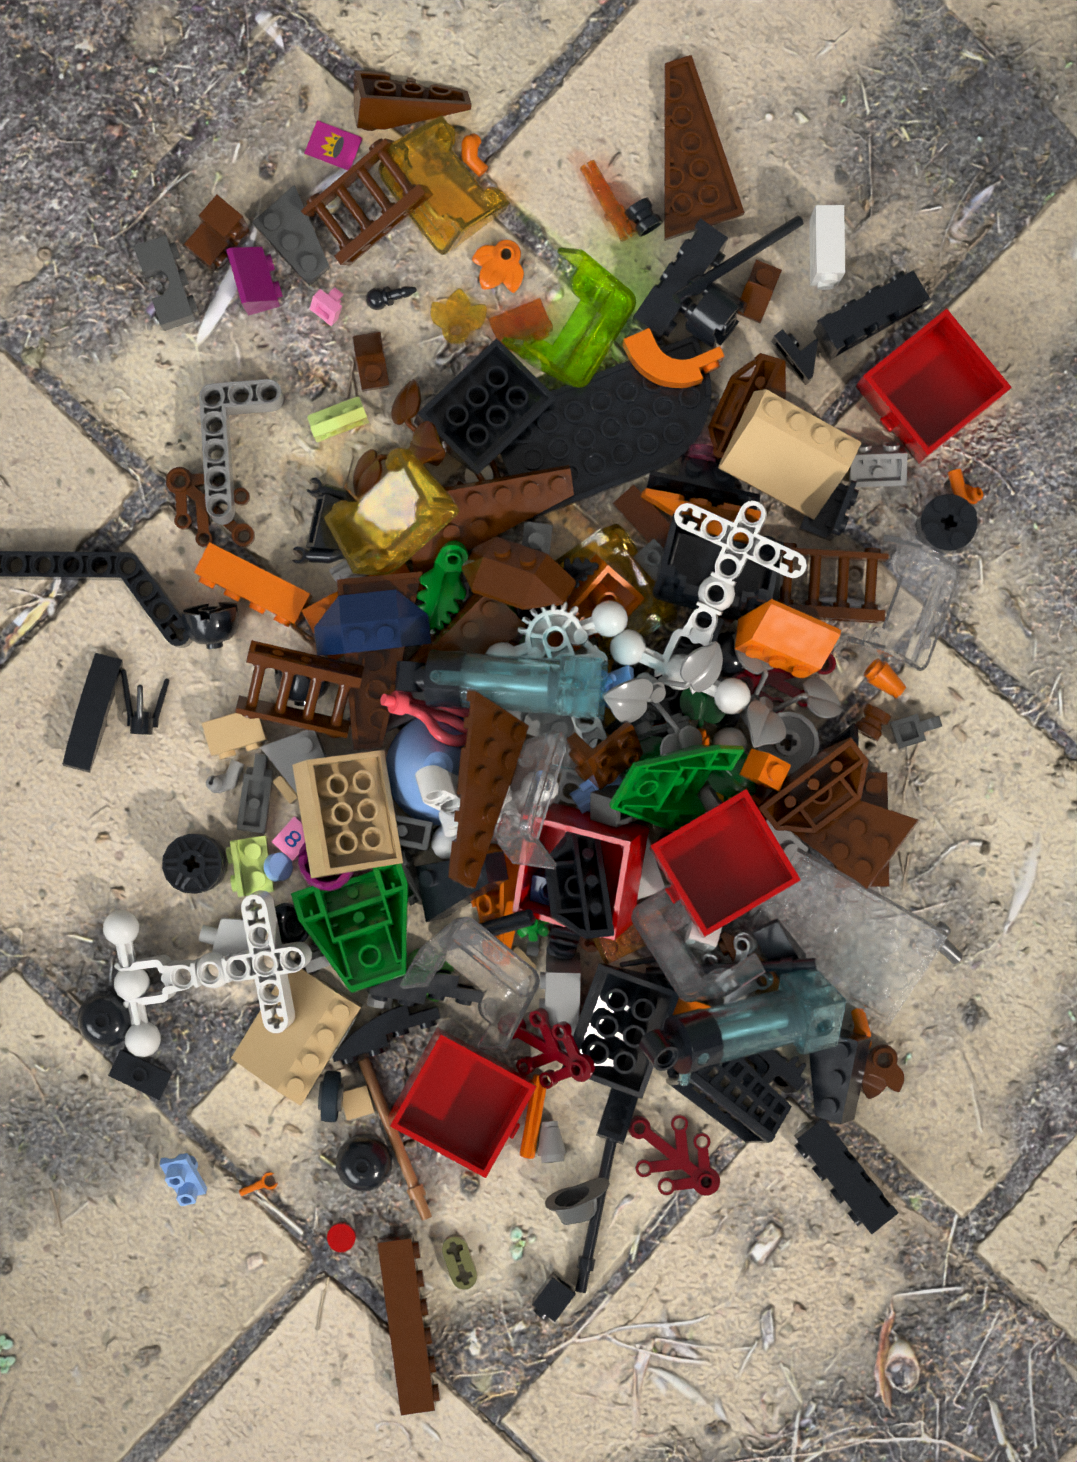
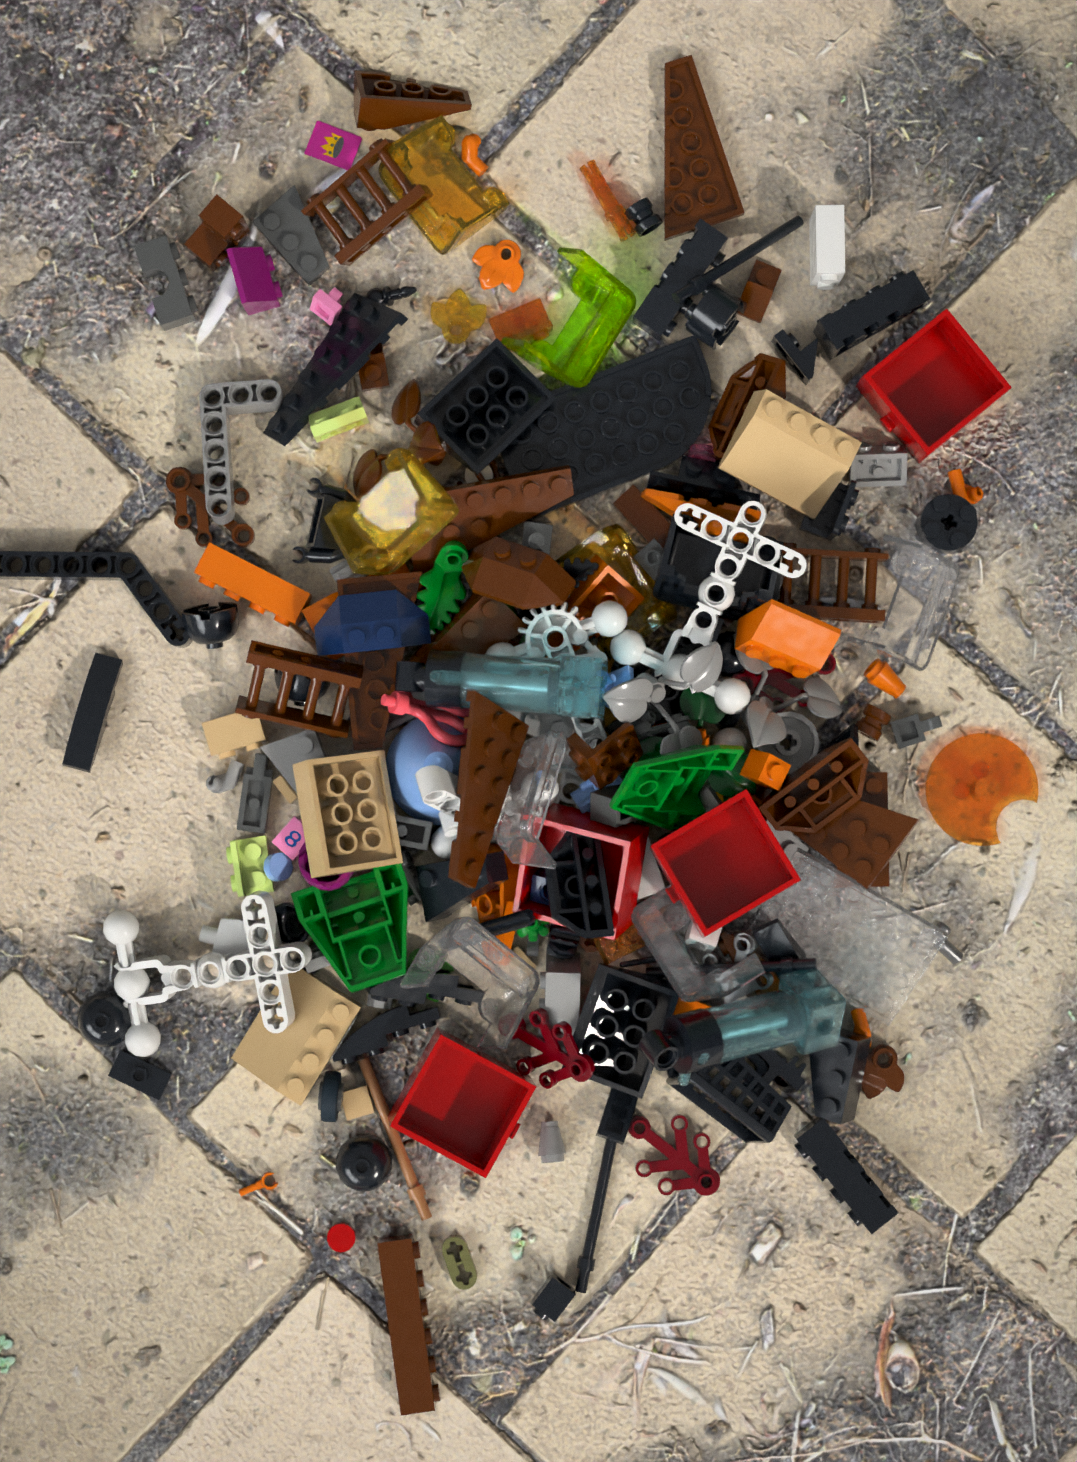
(141, 721): black plant -> none
(184, 1178): light blue hips -> none
(208, 853): black wheel -> none
(334, 363): none -> black wing
(533, 1120): orange axle -> none
(577, 1202): dark grey piece -> none
(664, 370): orange arch -> none
(974, 783): none -> clear orange piece

